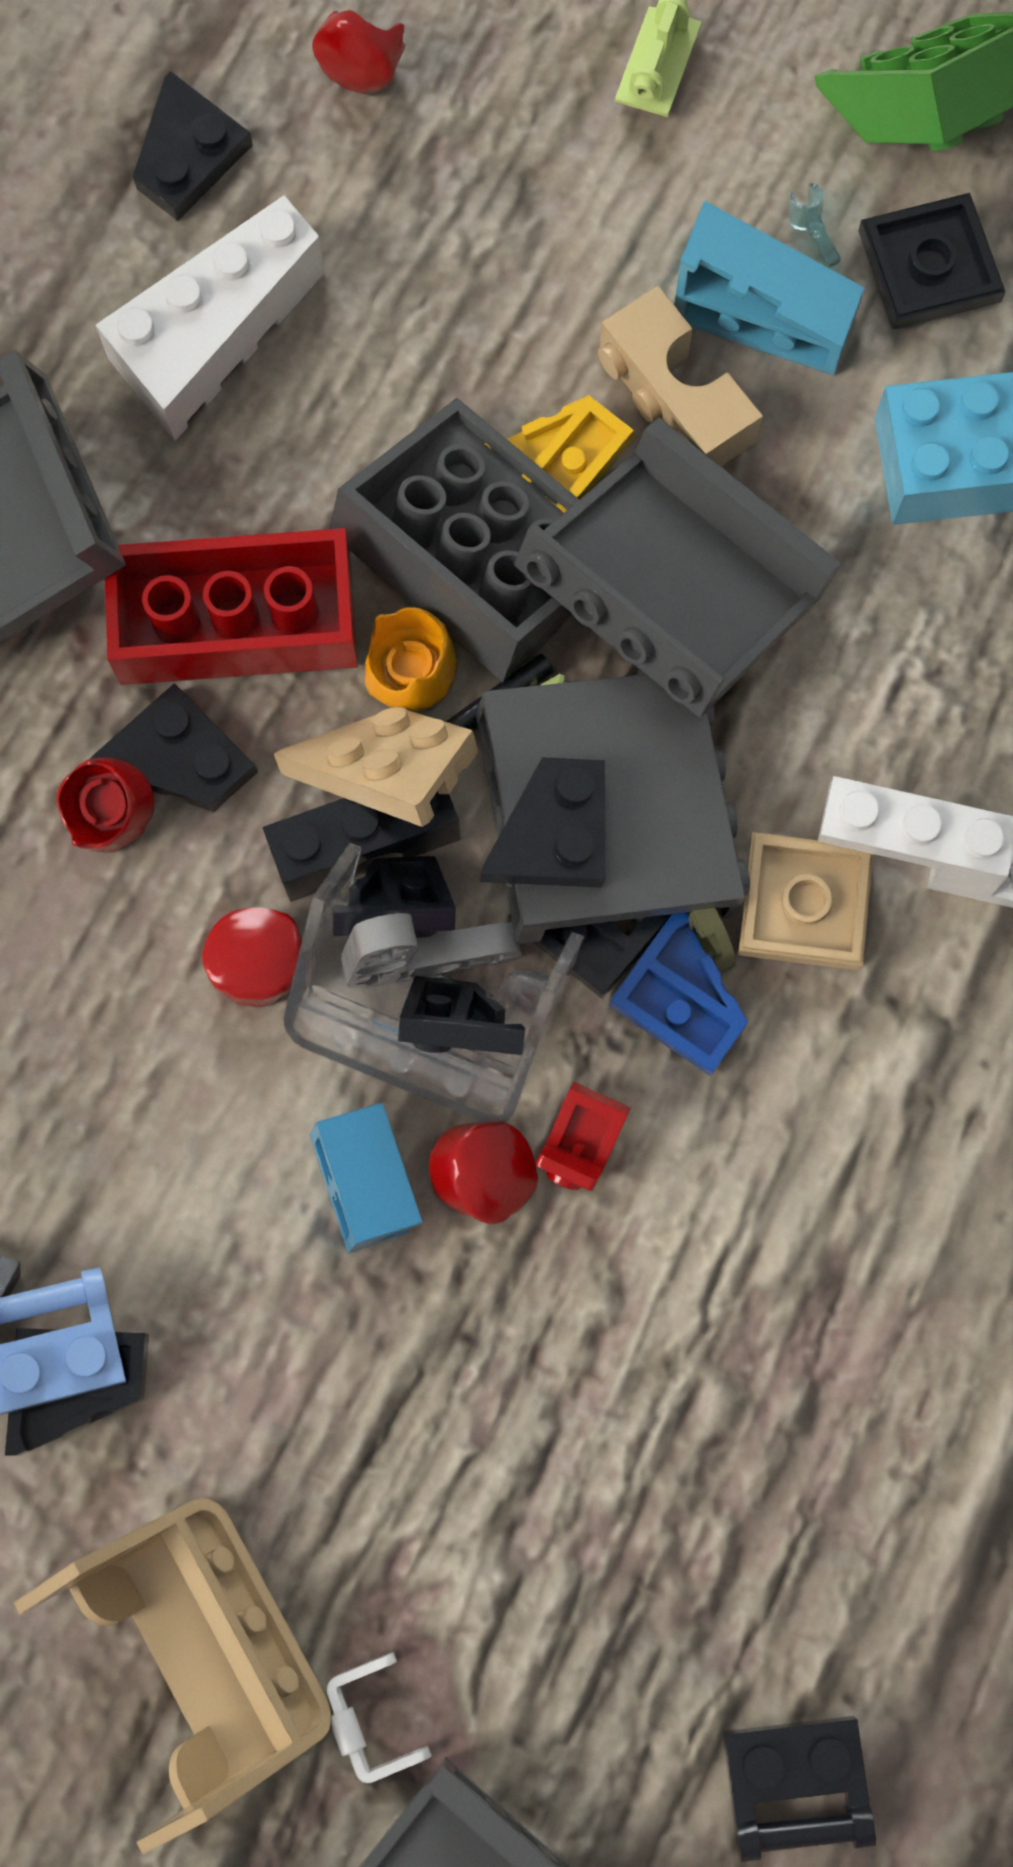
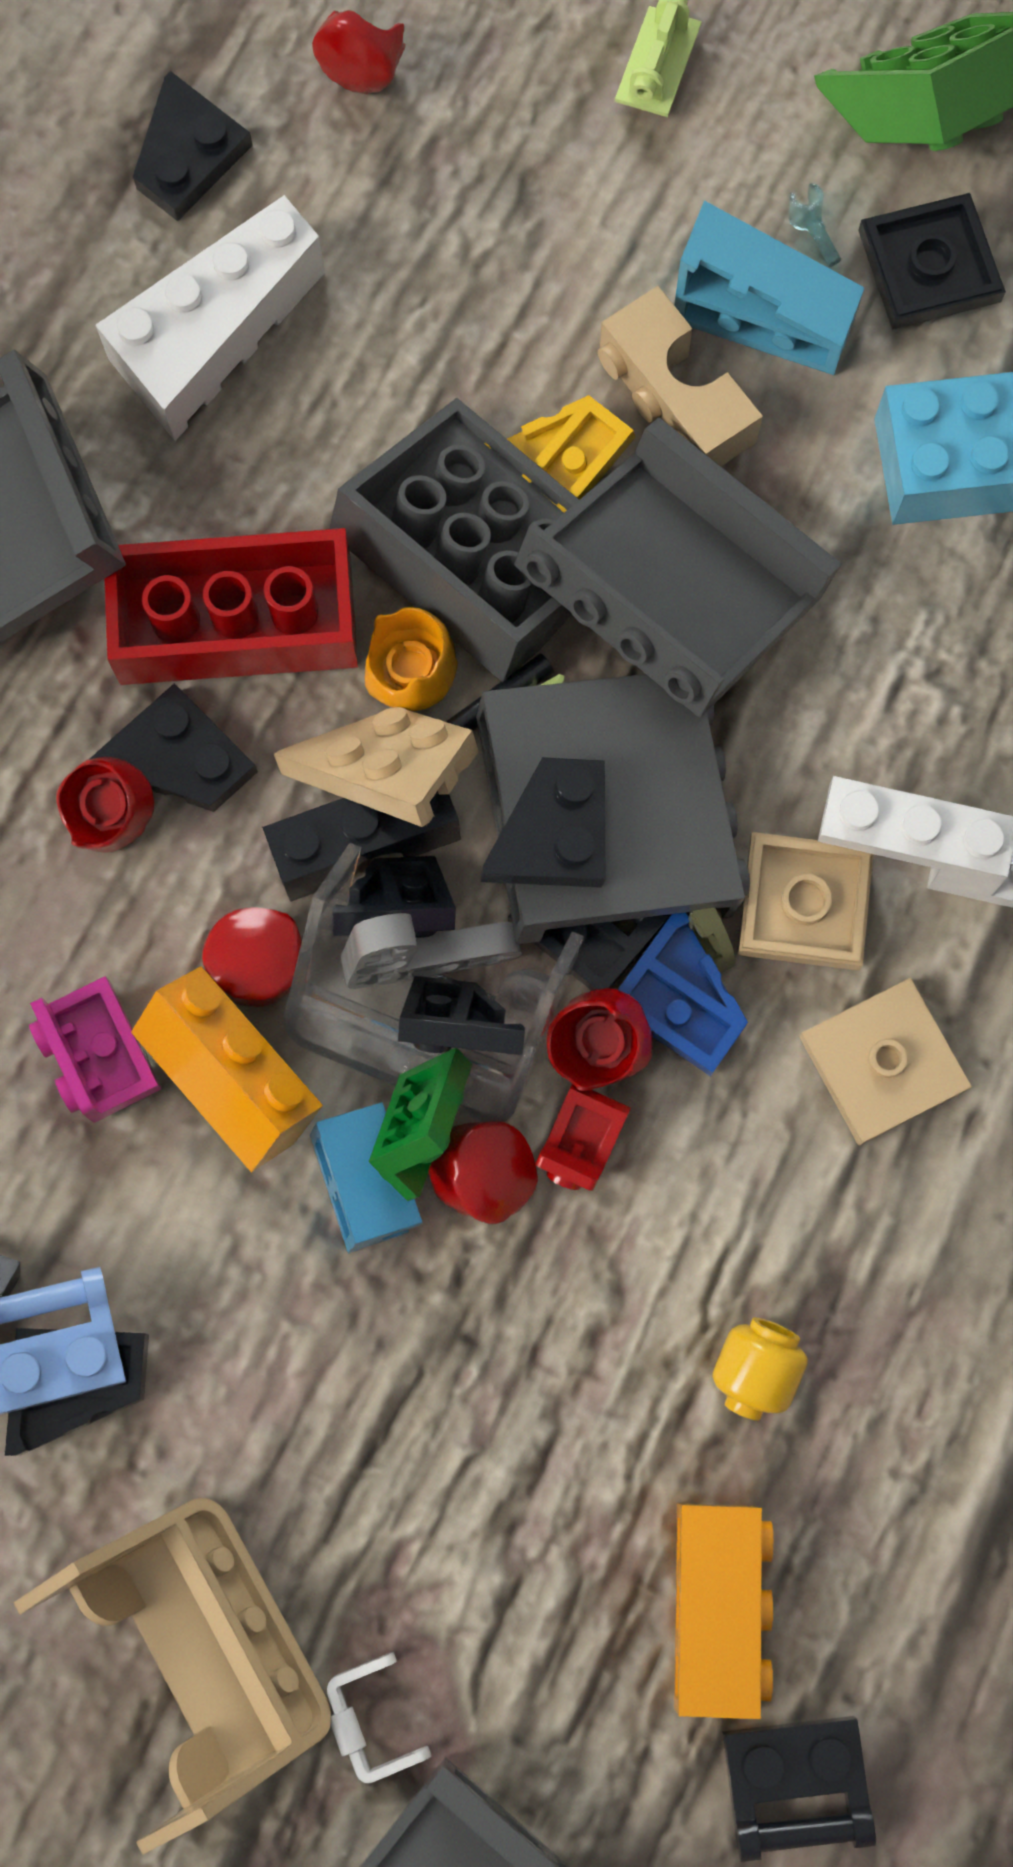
(95, 1050): none -> dark pink bracket
(226, 1068): none -> light orange brick
(420, 1121): none -> green bracket
(599, 1039): none -> red hair
(721, 1611): none -> light orange brick
(760, 1368): none -> yellow head
(884, 1061): none -> tan plate

